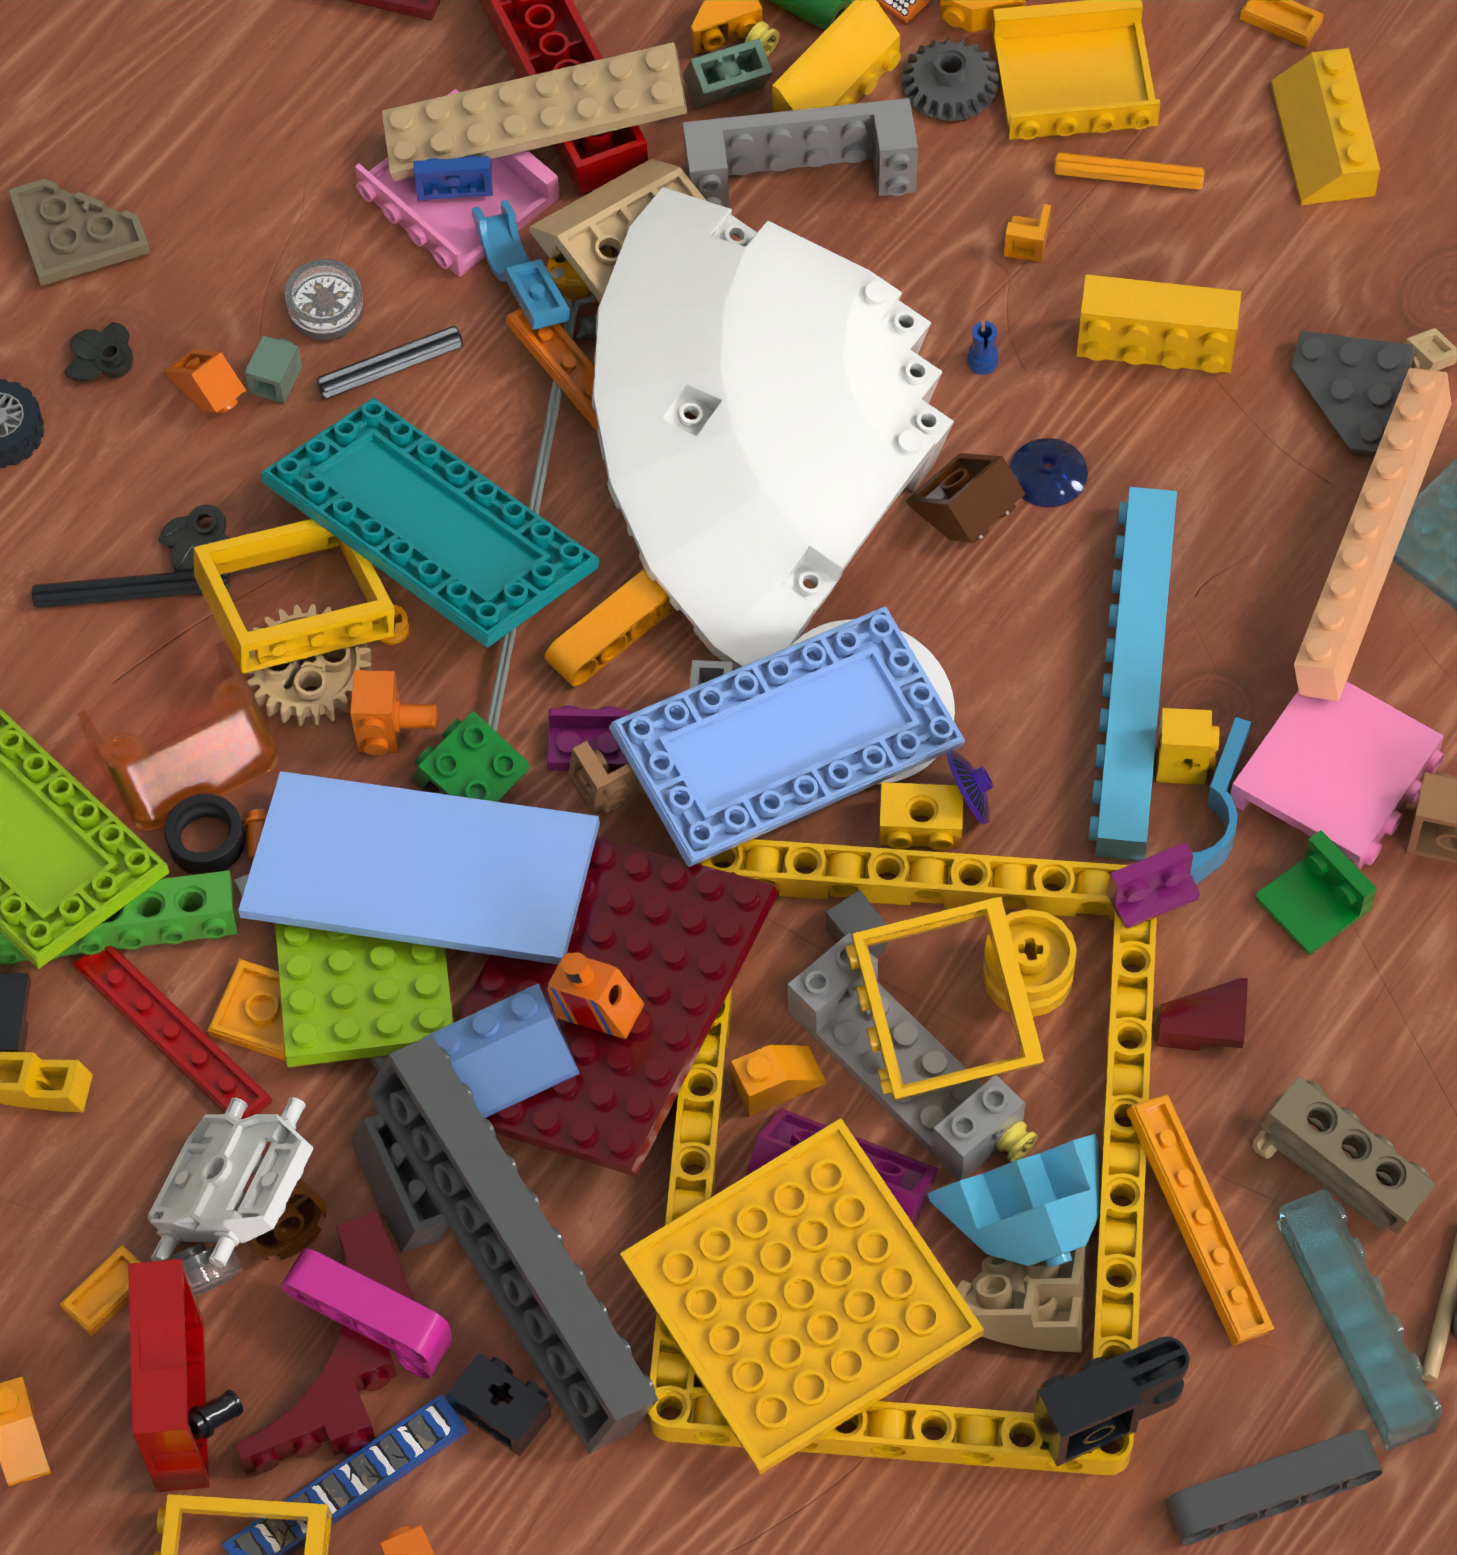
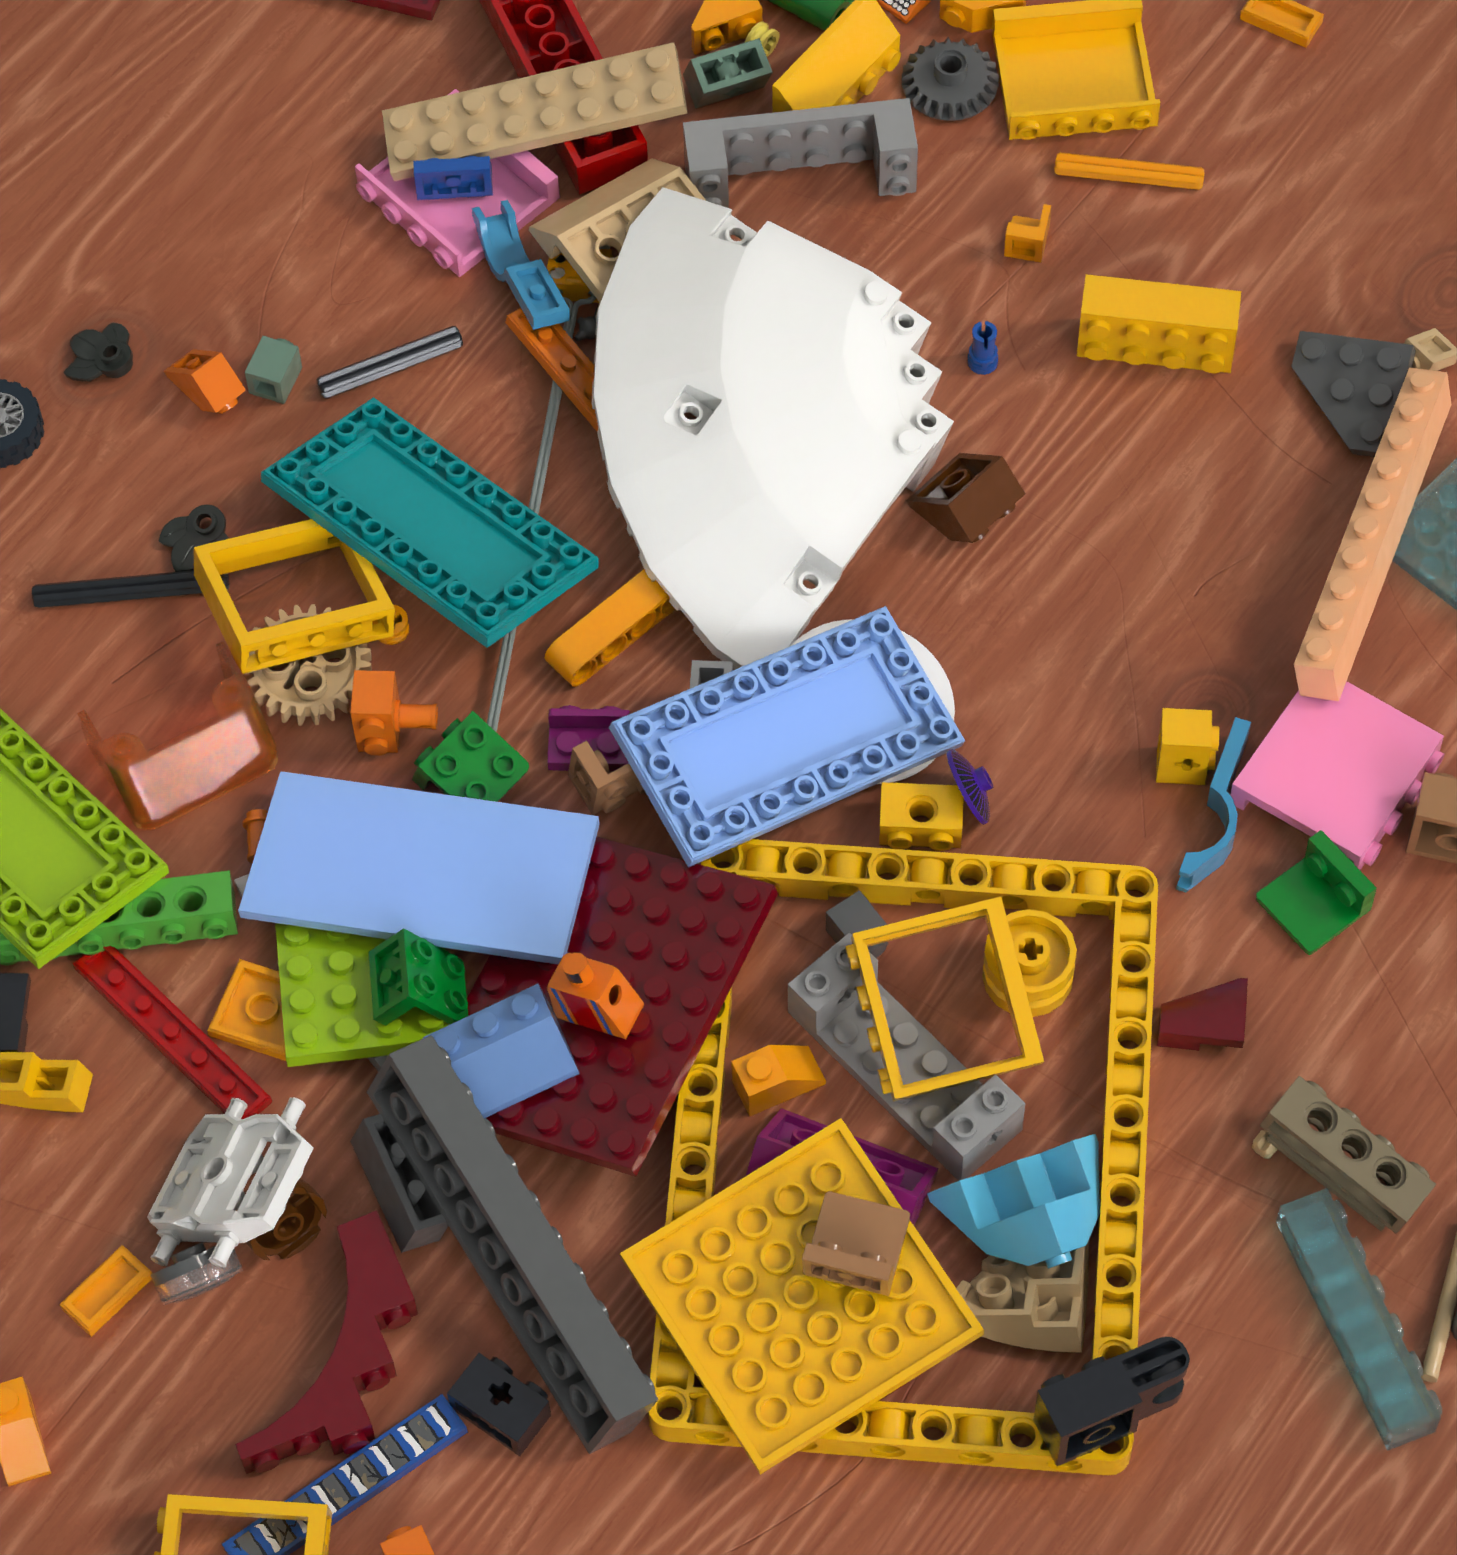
(73, 232): dark tan plate -> none
(167, 1374): red tile -> none
(192, 809): black tyre -> none
(214, 1414): black pin -> none
(324, 299): clear piece -> none
(371, 1309): dark pink beam -> none
(418, 974): none -> green bracket
(856, 1243): none -> medium nougat bracket
(1017, 1141): light yellow bush -> none
(1049, 485): clear blue dish -> none
(1135, 675): medium azure brick -> none
(1153, 886): magenta bracket -> none
(1200, 1220): light orange tile -> none
(1273, 1487): dark grey beam -> none
(1326, 128): yellow slope -> none

